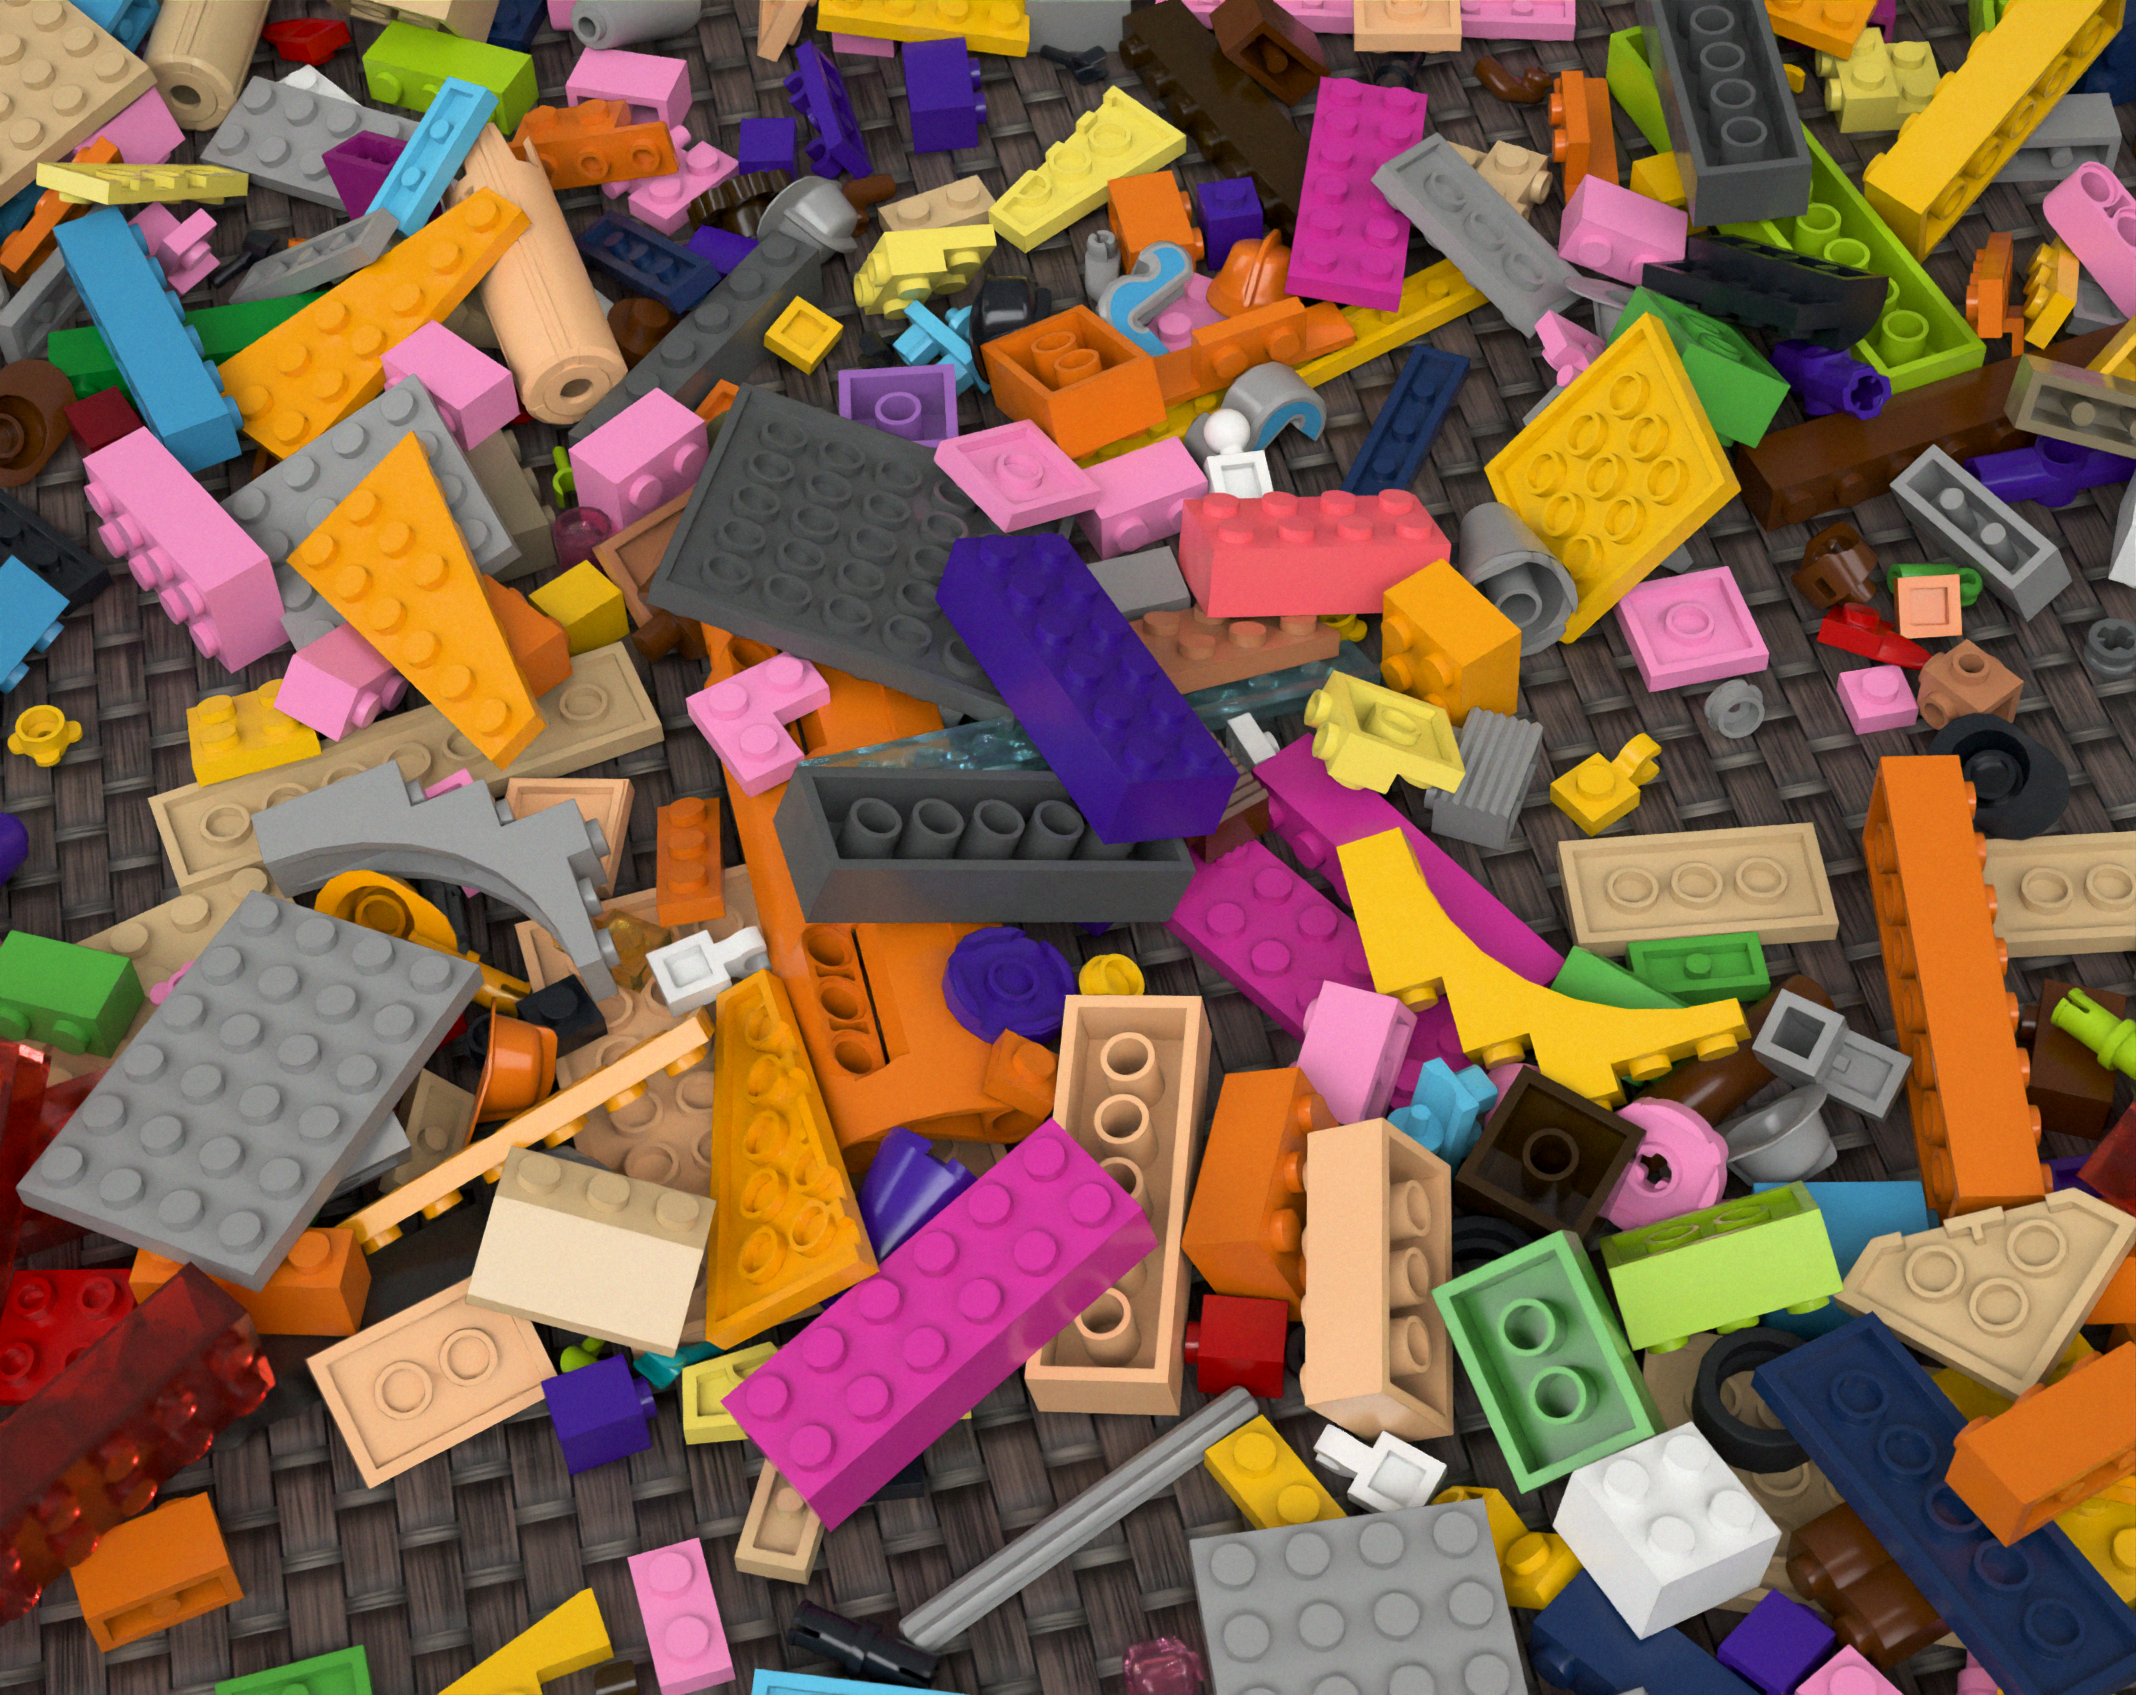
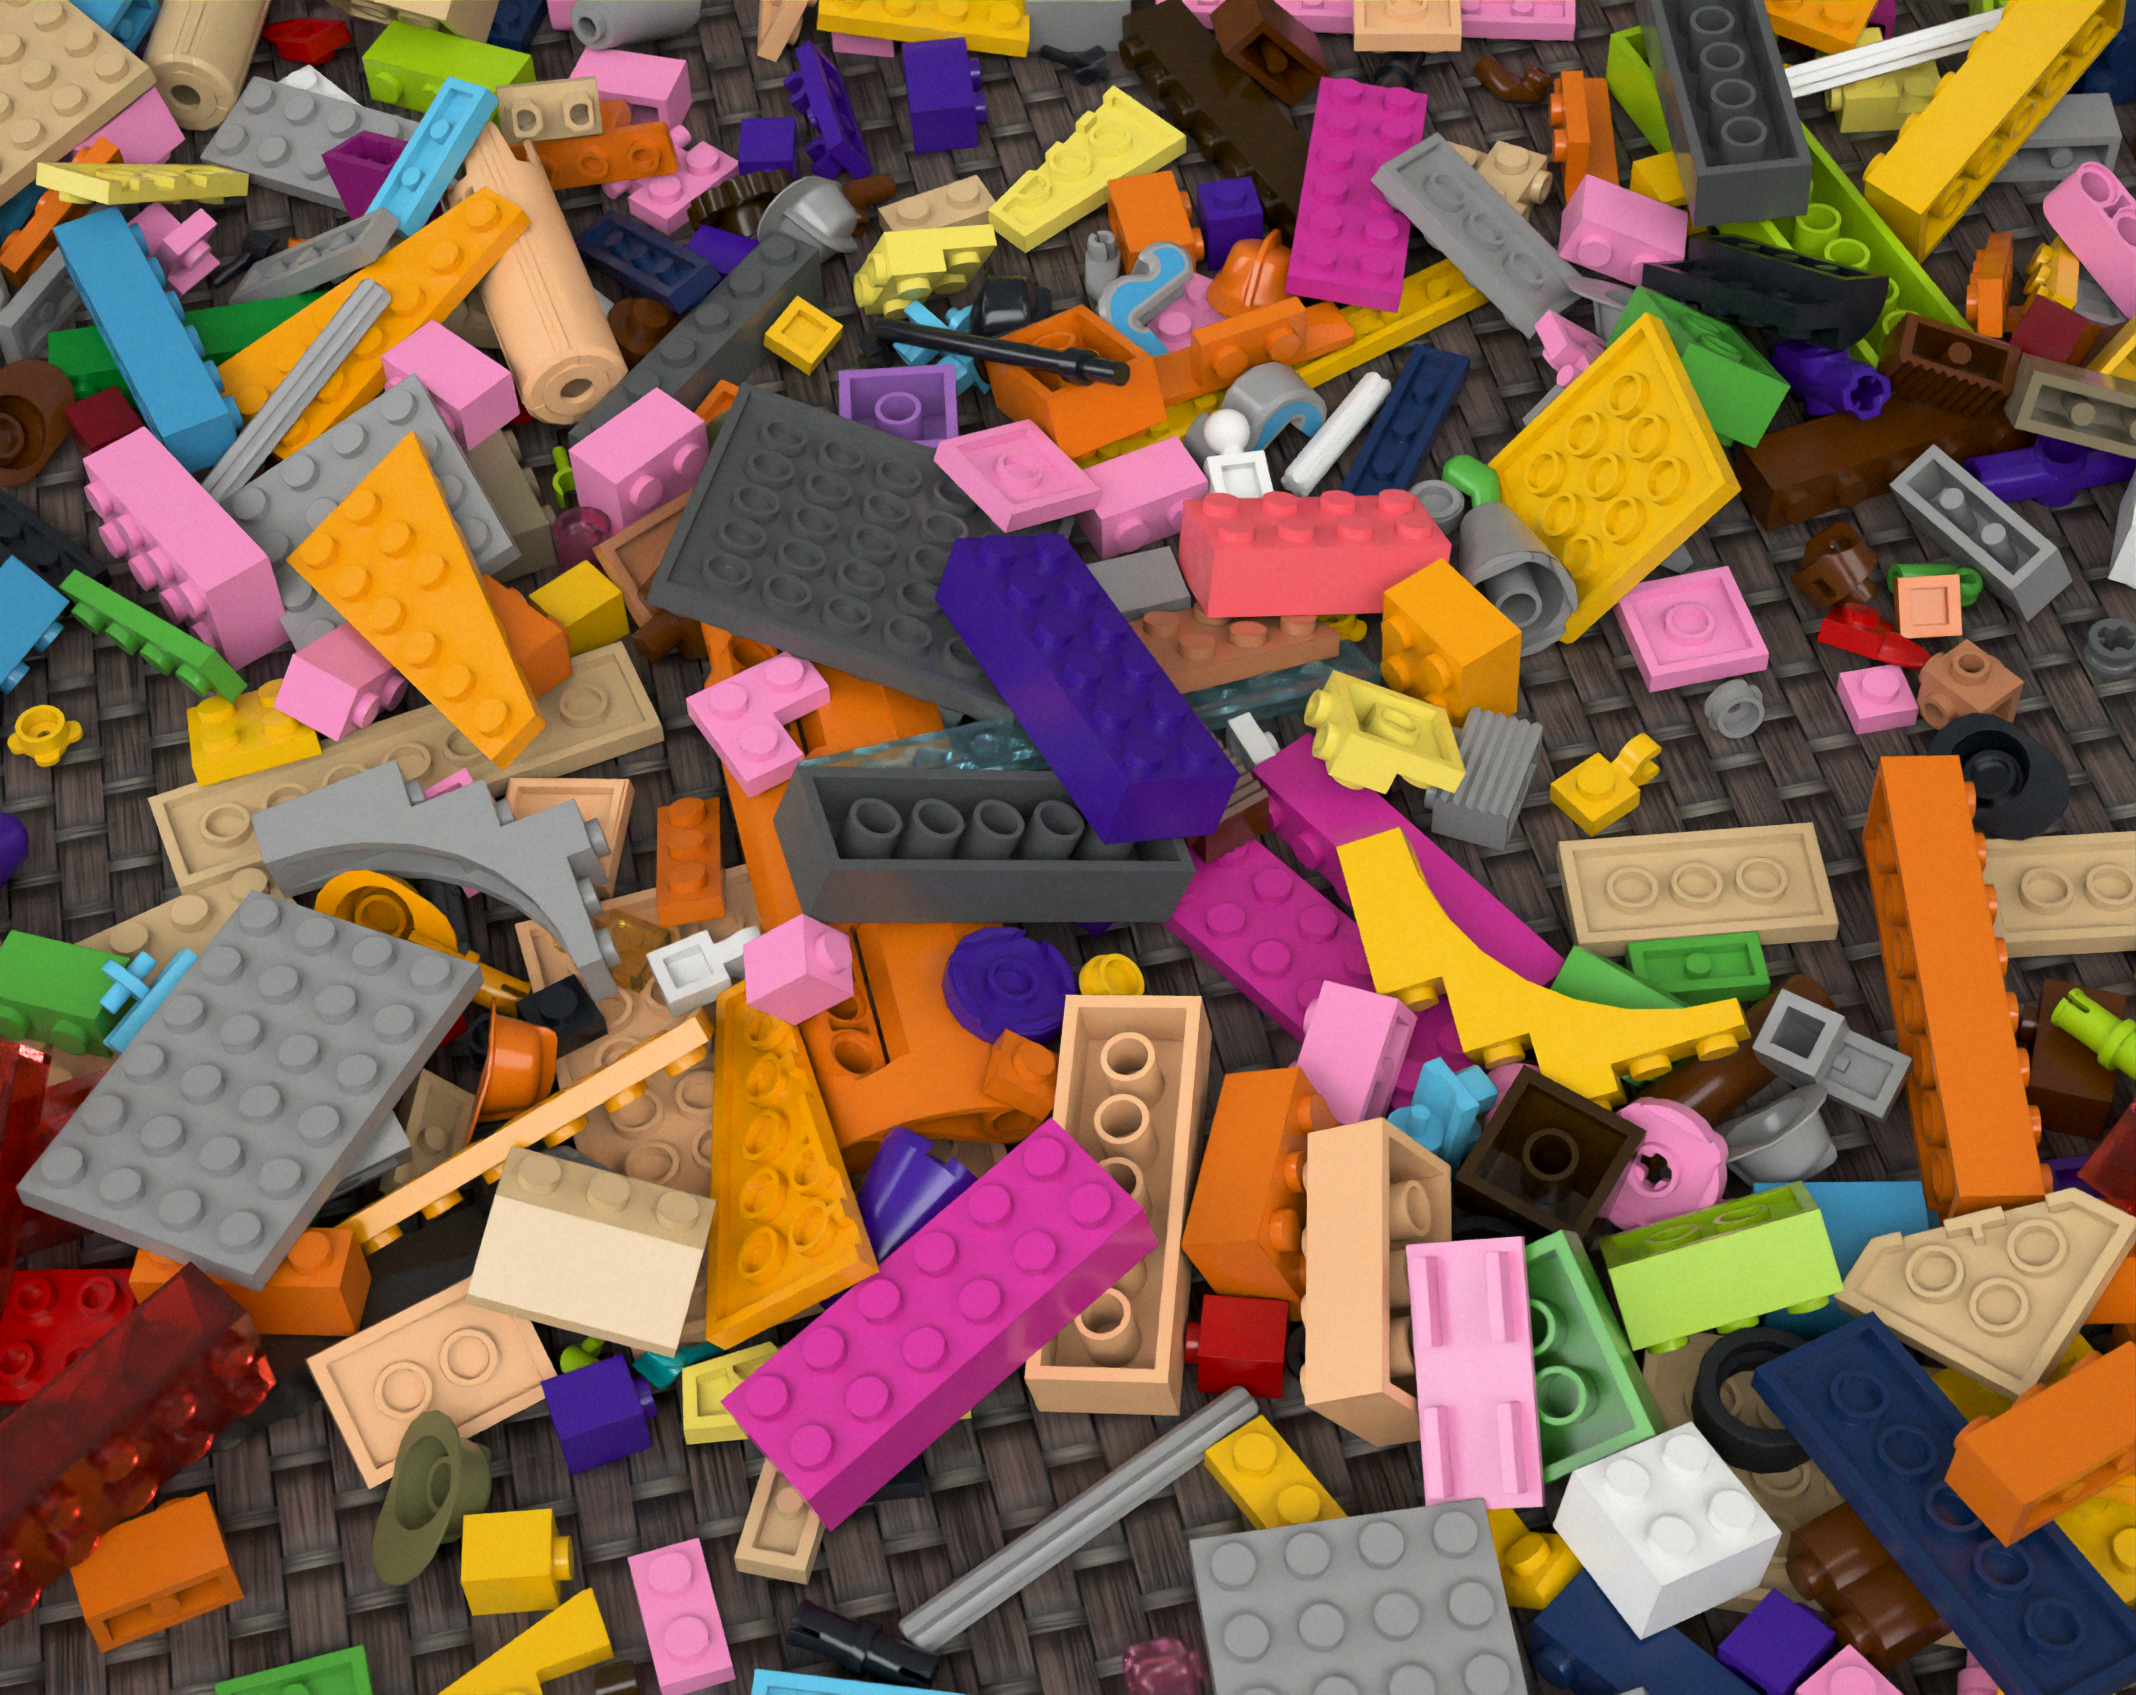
(130, 983): none -> medium azure hips
(159, 642): none -> bright green plate
(297, 390): none -> light grey axle
(431, 1489): none -> olive piece
(514, 1562): none -> yellow brick
(549, 109): none -> tan hips
(798, 970): none -> bright pink brick
(1073, 364): none -> black bar
(1336, 434): none -> white axle
(1384, 1476): white plate -> none
(1442, 502): none -> light grey tile
(1473, 479): none -> bright green arm
(1475, 1372): none -> bright pink brick
(1889, 54): none -> white axle
(1948, 366): none -> reddish brown brick
(2055, 332): none -> dark red brick

